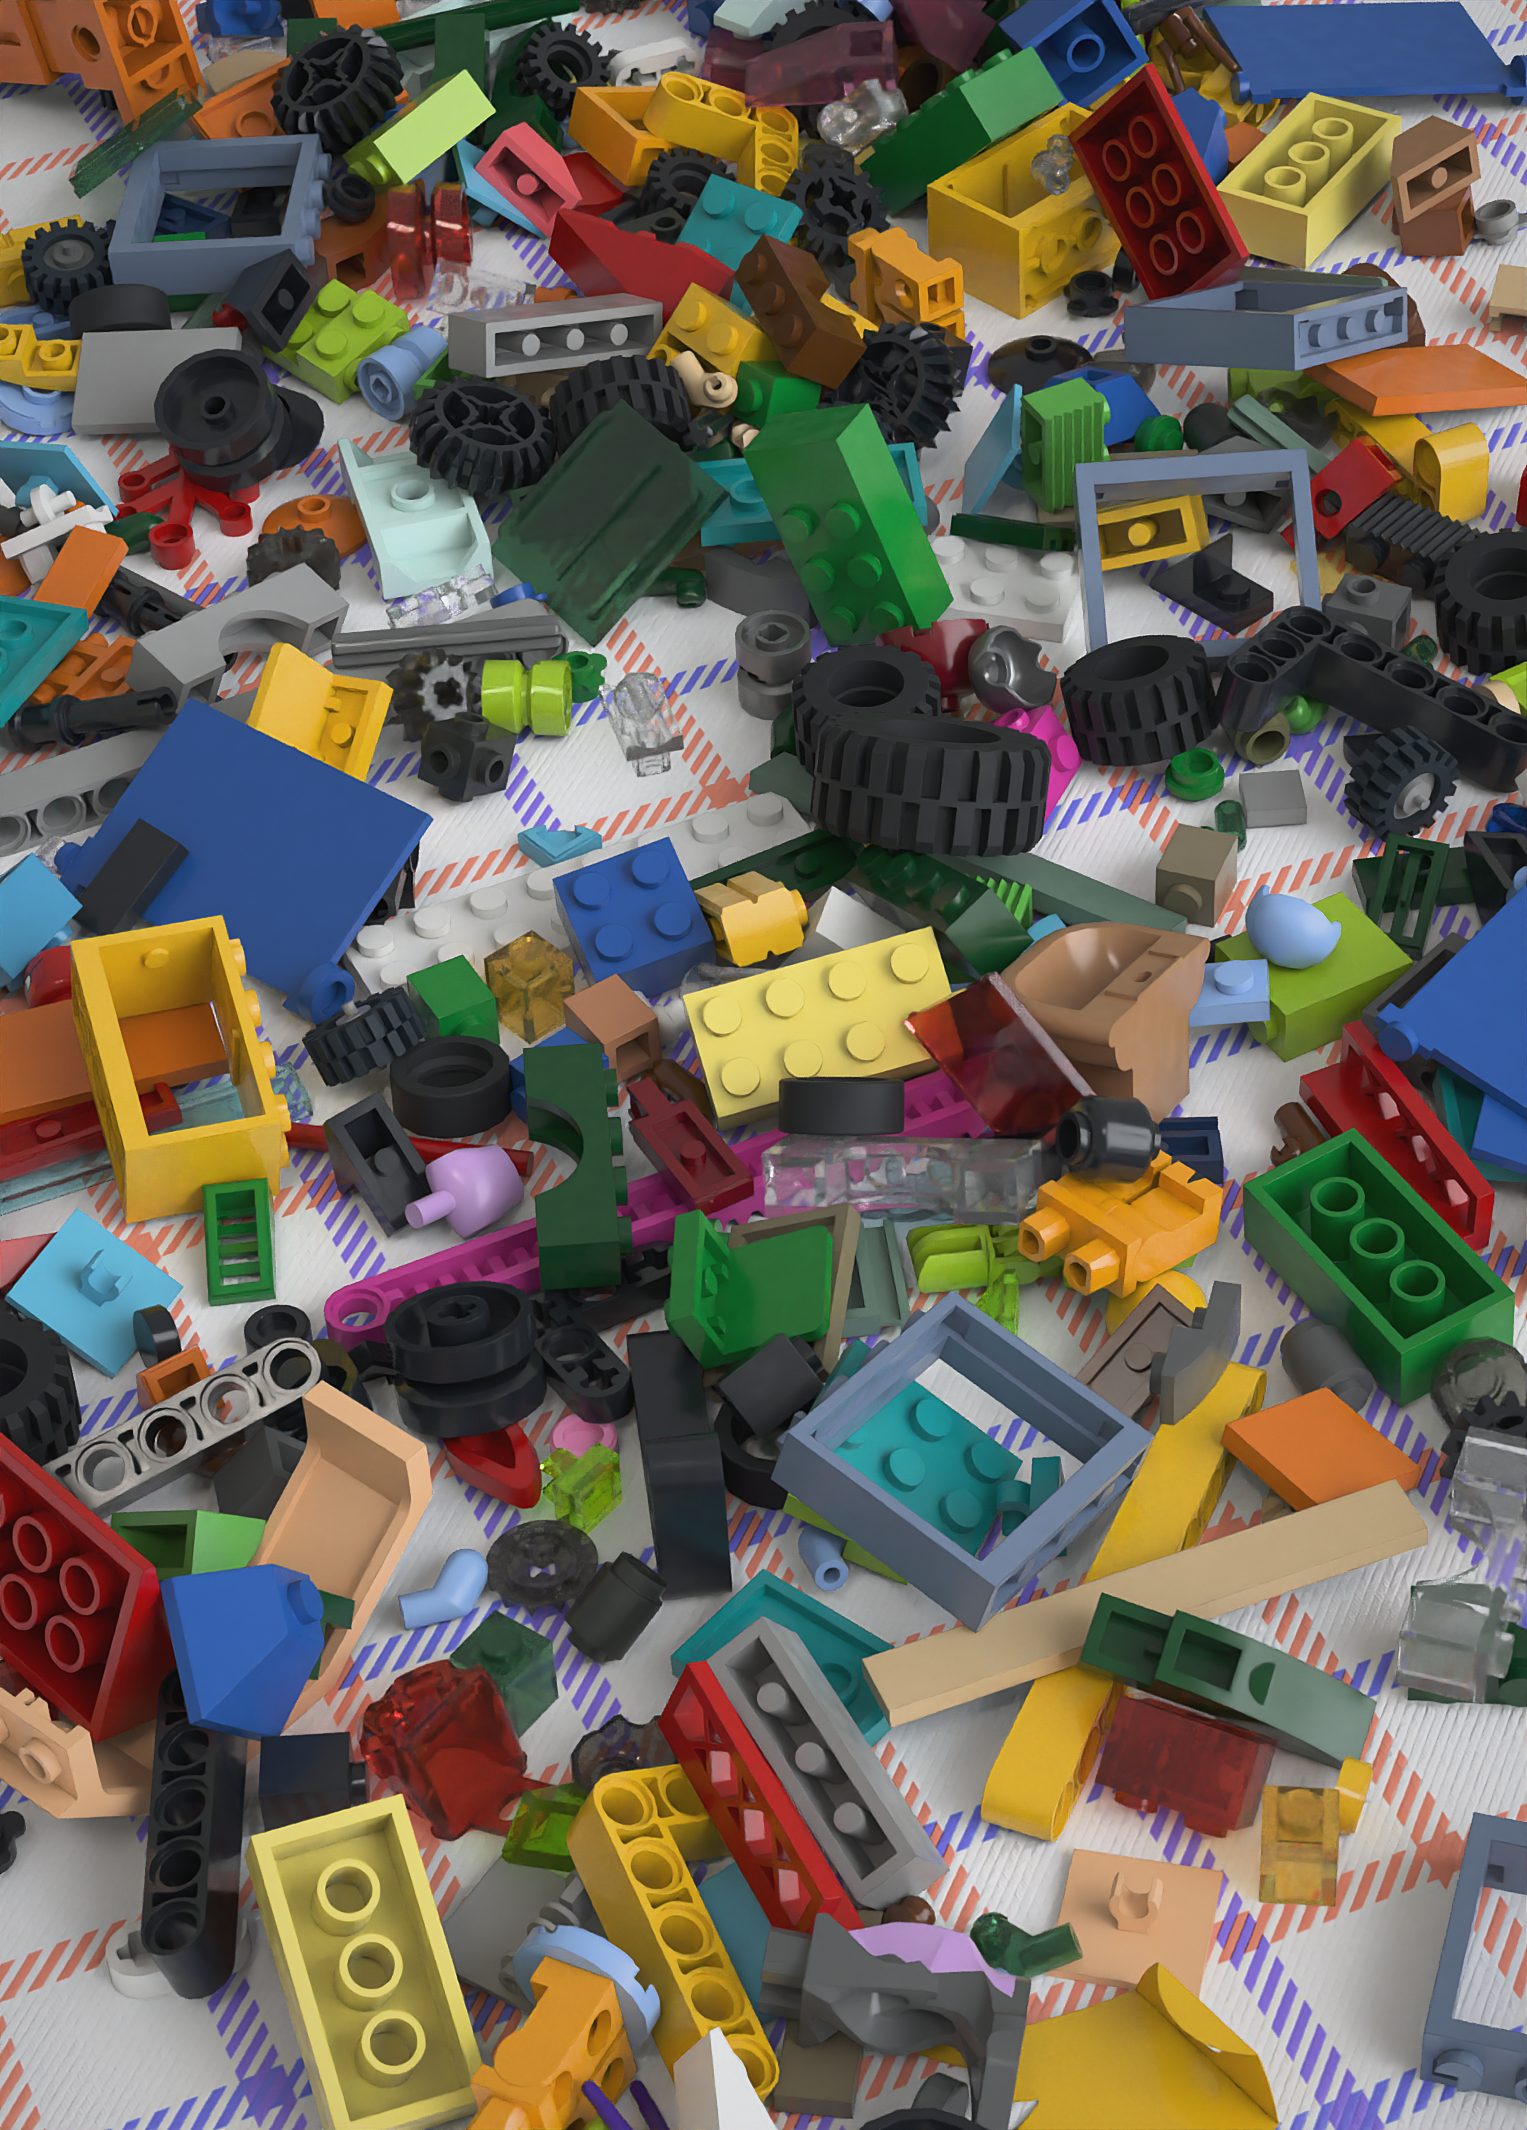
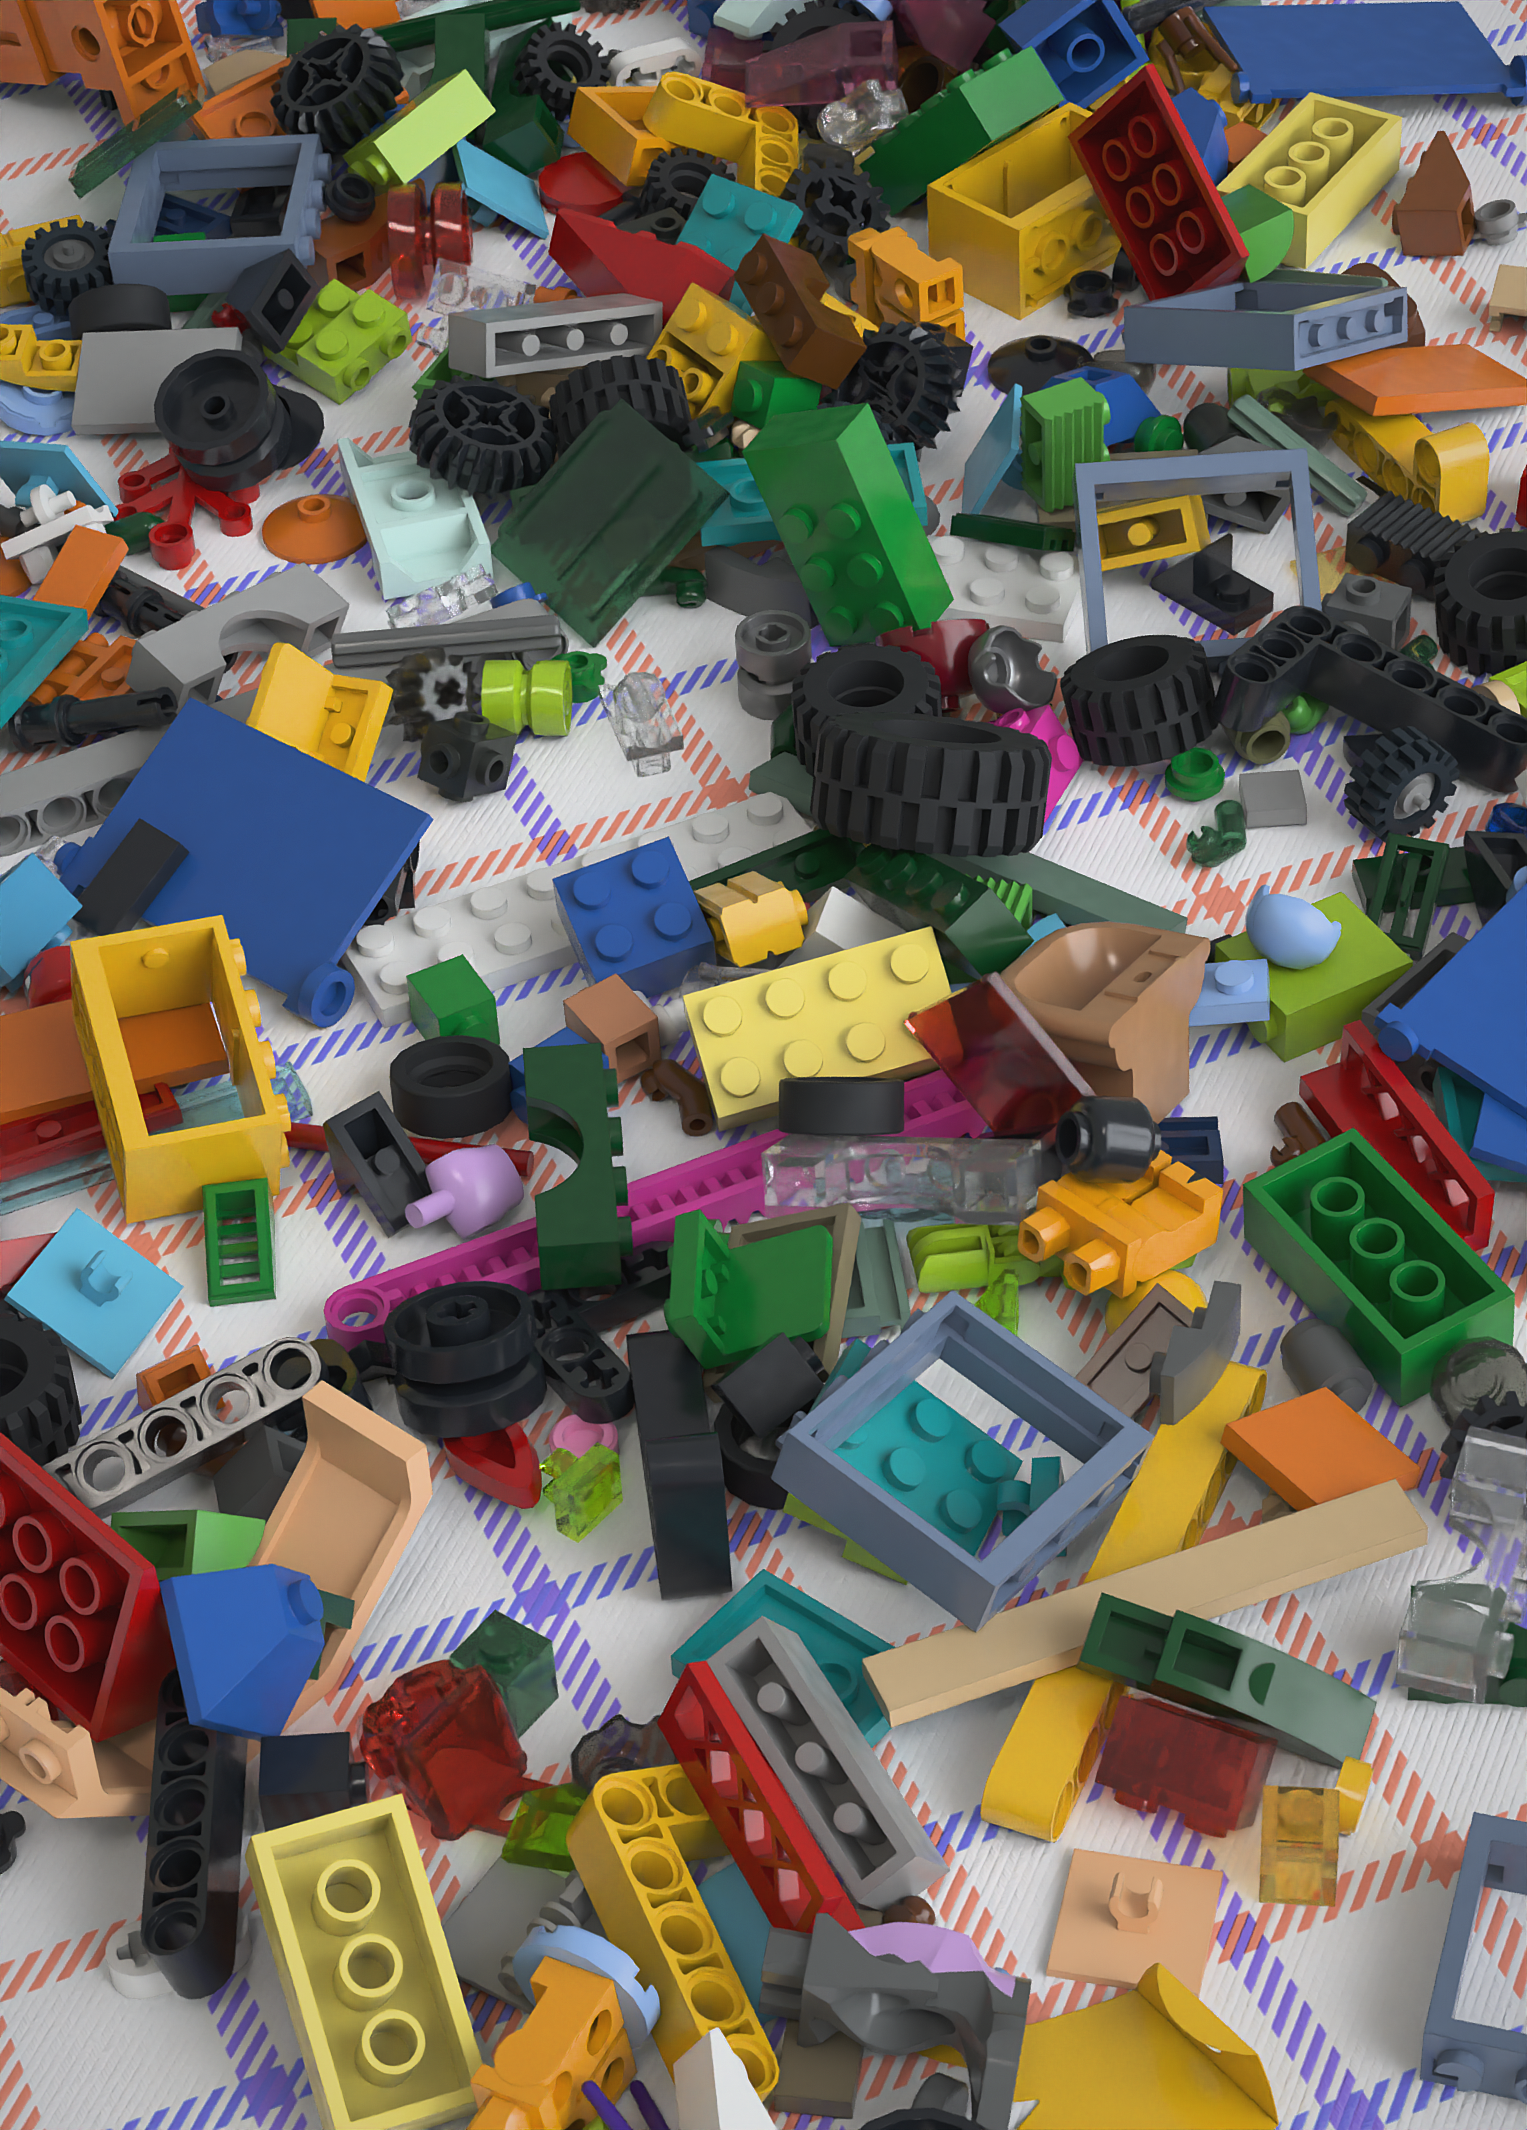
(155, 1334): black tile -> none
(274, 1324): black tile -> none
(290, 548): clear smoke gear -> none
(364, 1036): black wheel -> none
(393, 369): light blue wheel -> none
(452, 1594): light blue arm -> none
(530, 176): coral slope -> none
(530, 985): clear yellow brick -> none
(540, 1545): clear smoke gear -> none
(557, 846): medium azure tile -> none
(615, 1608): pearl dark grey brick -> none
(686, 1150): dark red hinge -> none
(704, 389): tan arm -> none
(822, 1557): light blue arm -> none
(1020, 1952): clear green arm -> none
(1051, 165): clear arm -> none
(1197, 874): dark tan brick -> none
(1264, 228): none -> bright green brick
(1359, 477): red torso -> none
(1431, 165): medium nougat slope -> none

